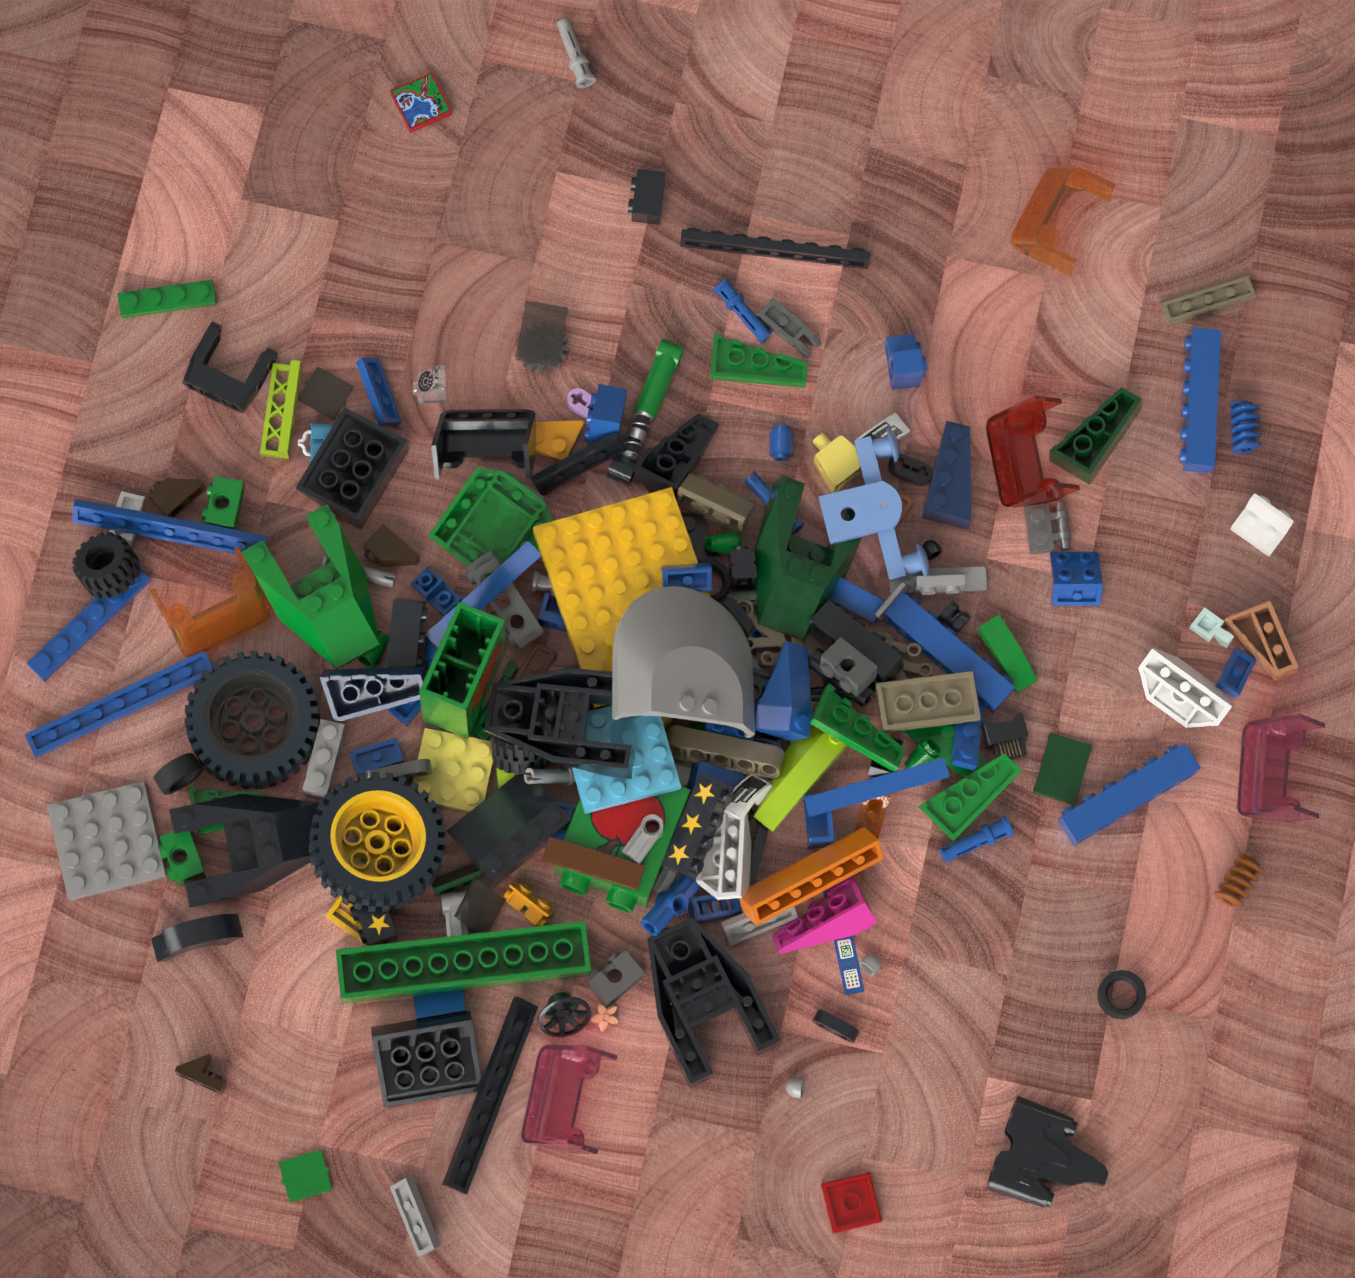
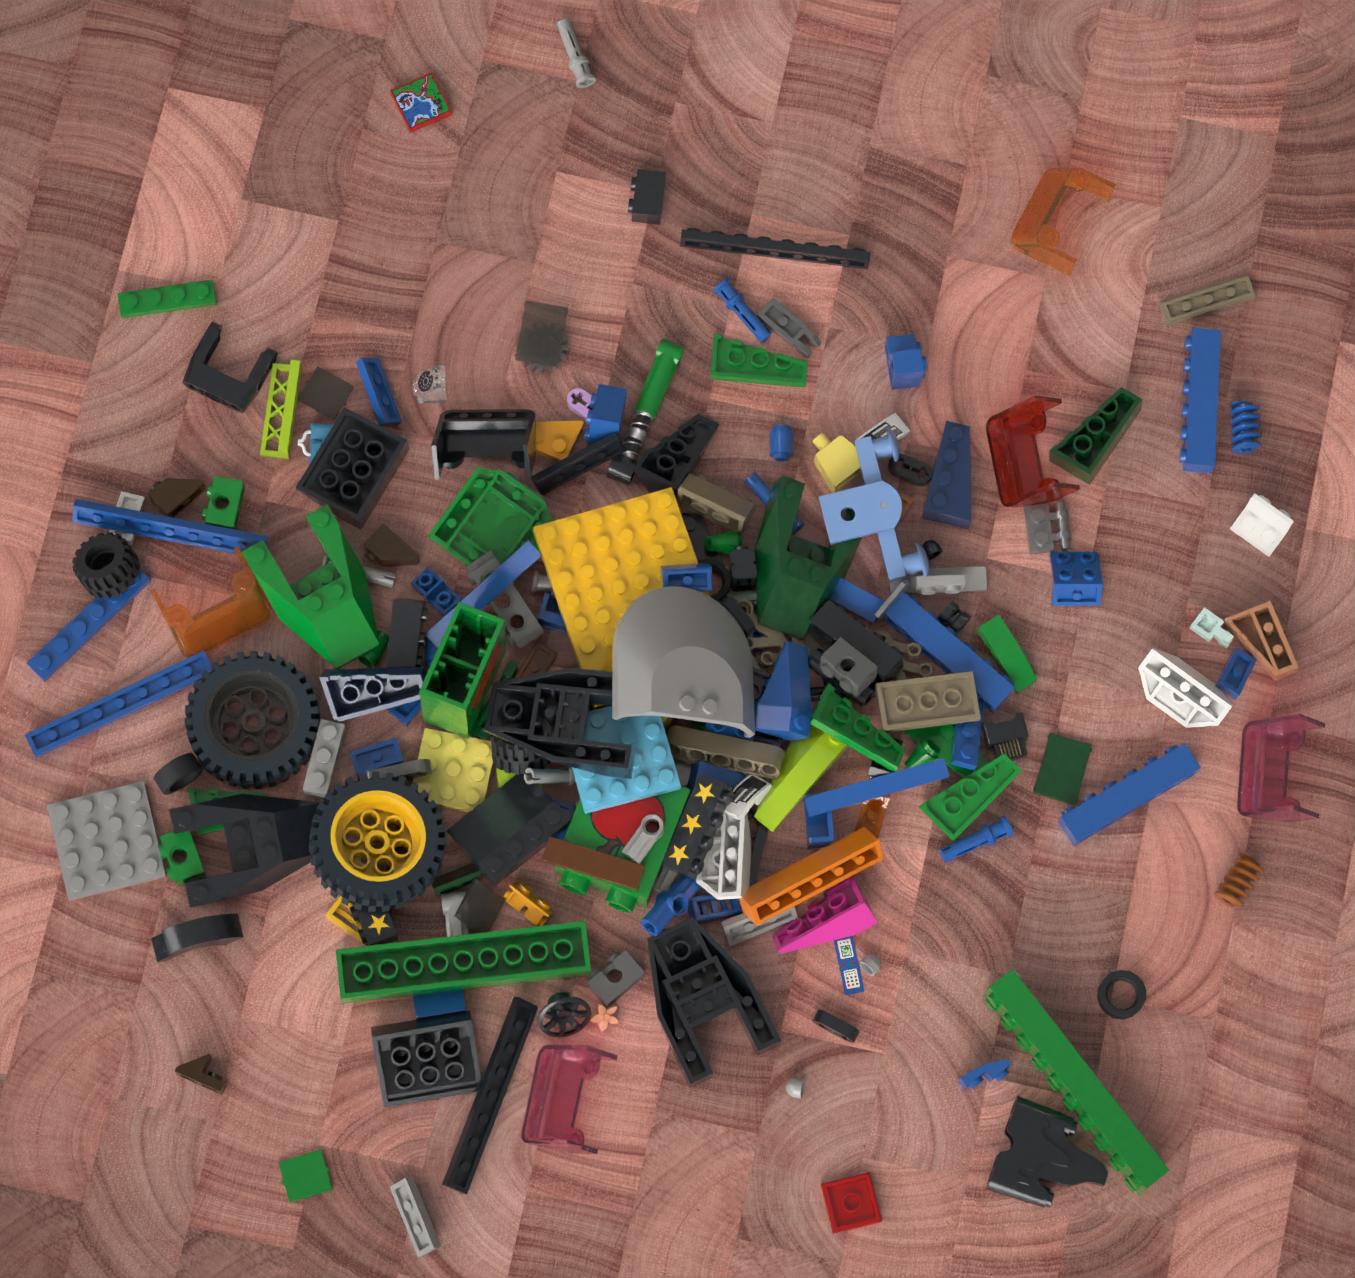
(993, 1070): none -> blue slope
(1075, 1082): none -> green brick

